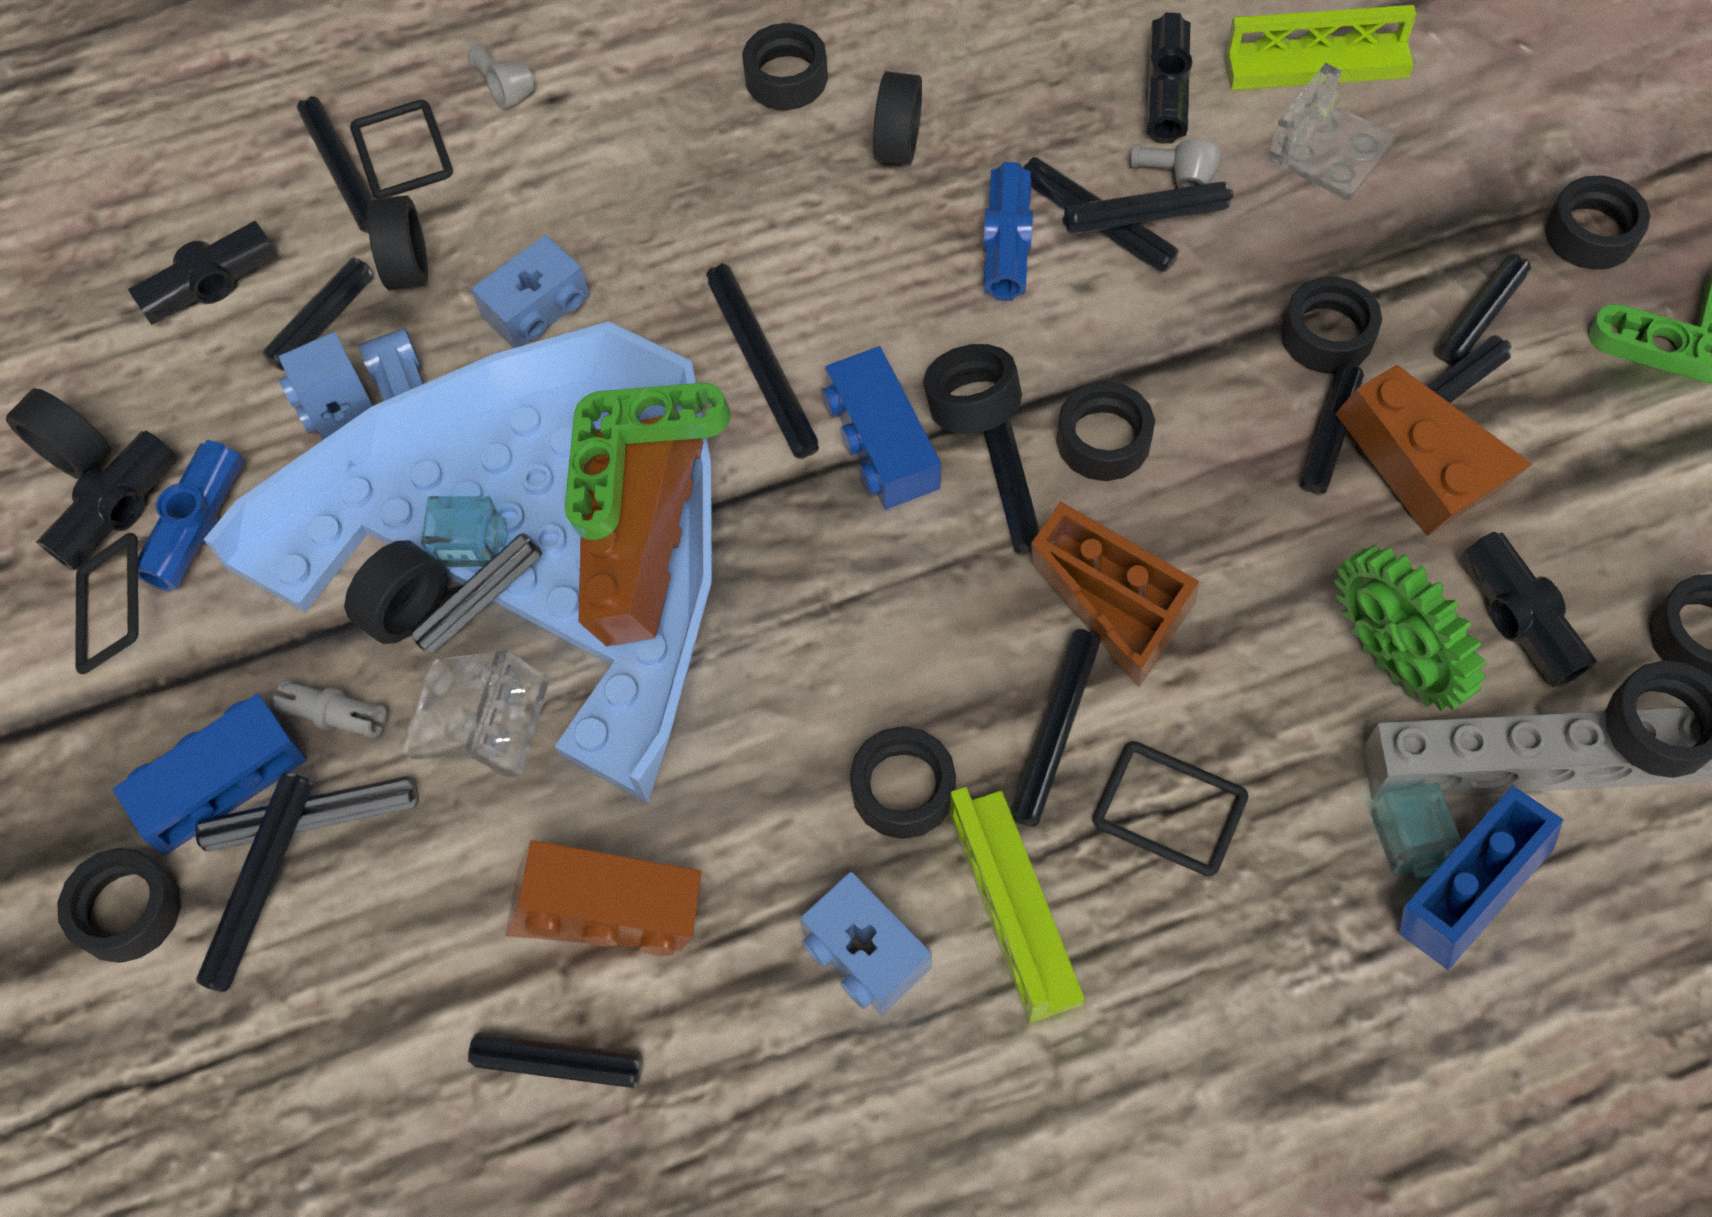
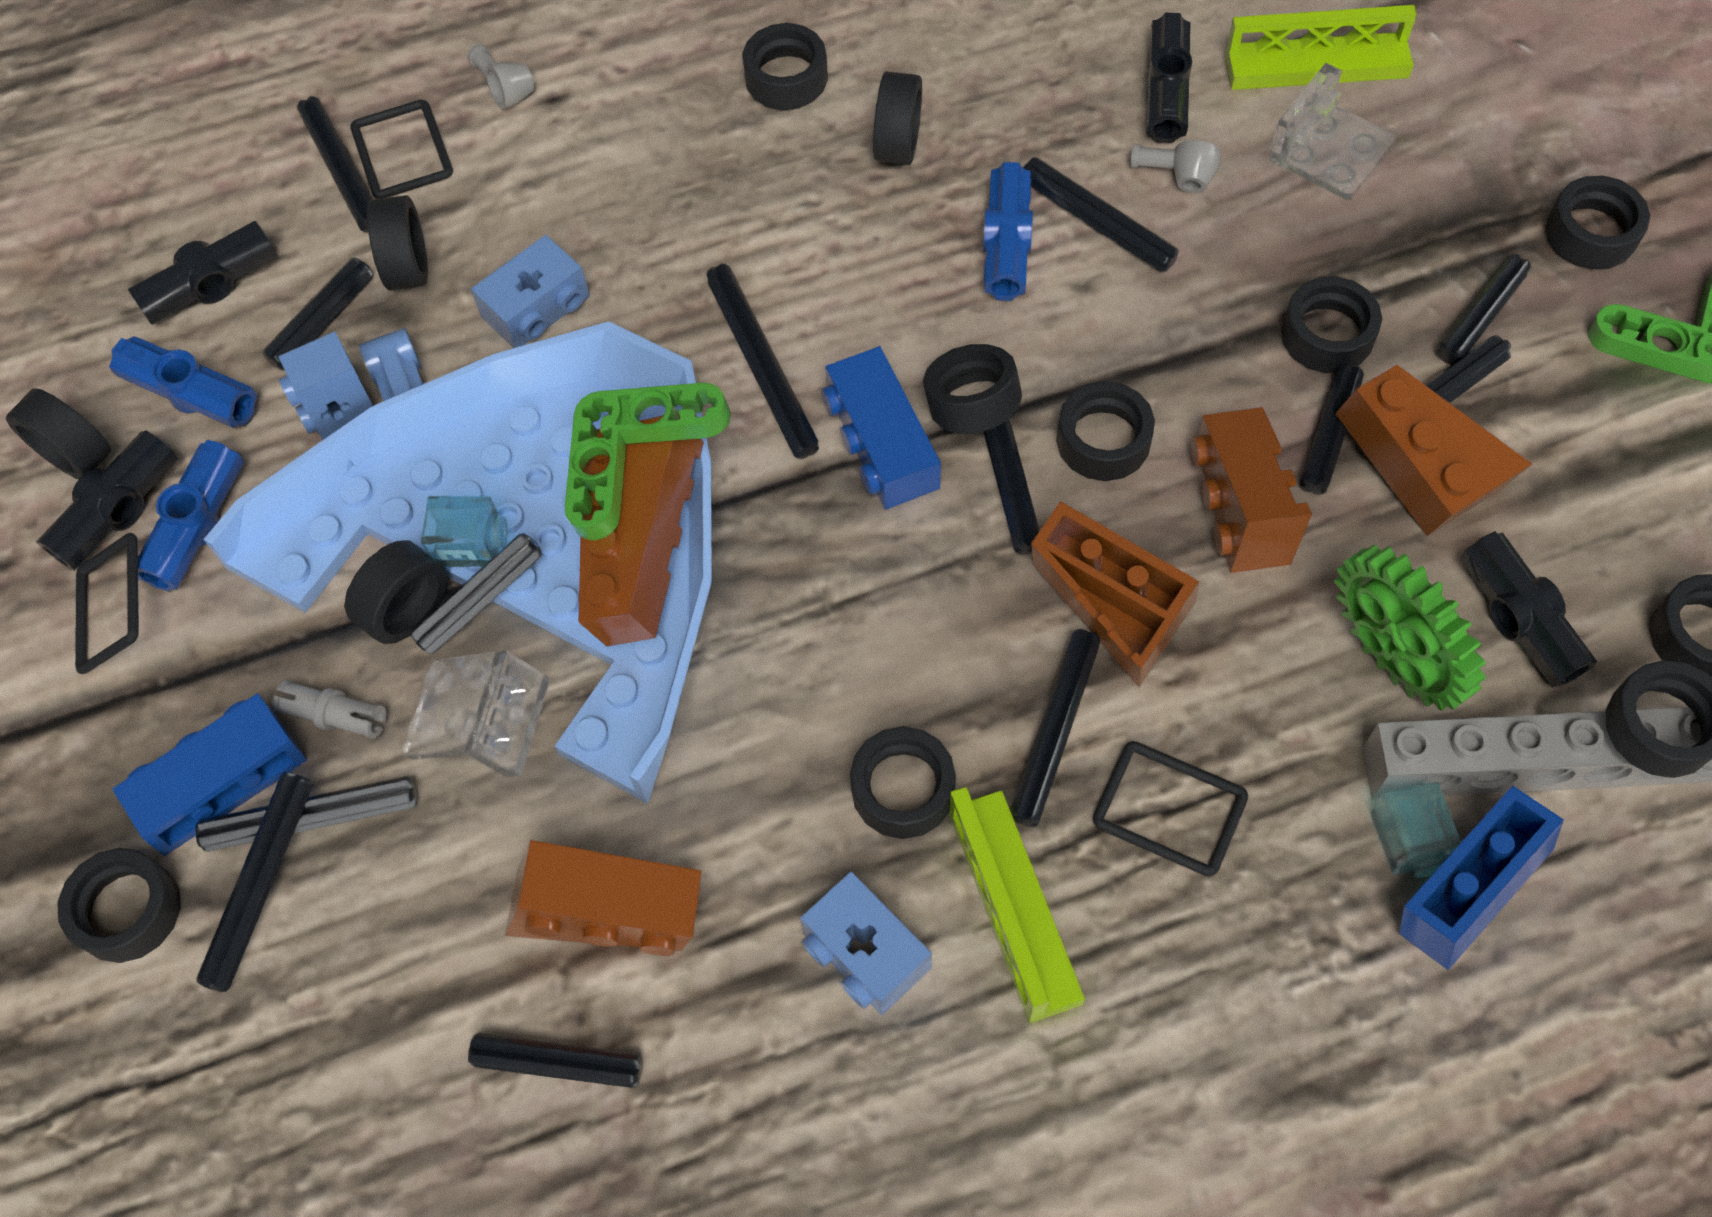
(183, 381): none -> blue piece
(1147, 207): black axle -> none
(1248, 491): none -> dark orange wedge

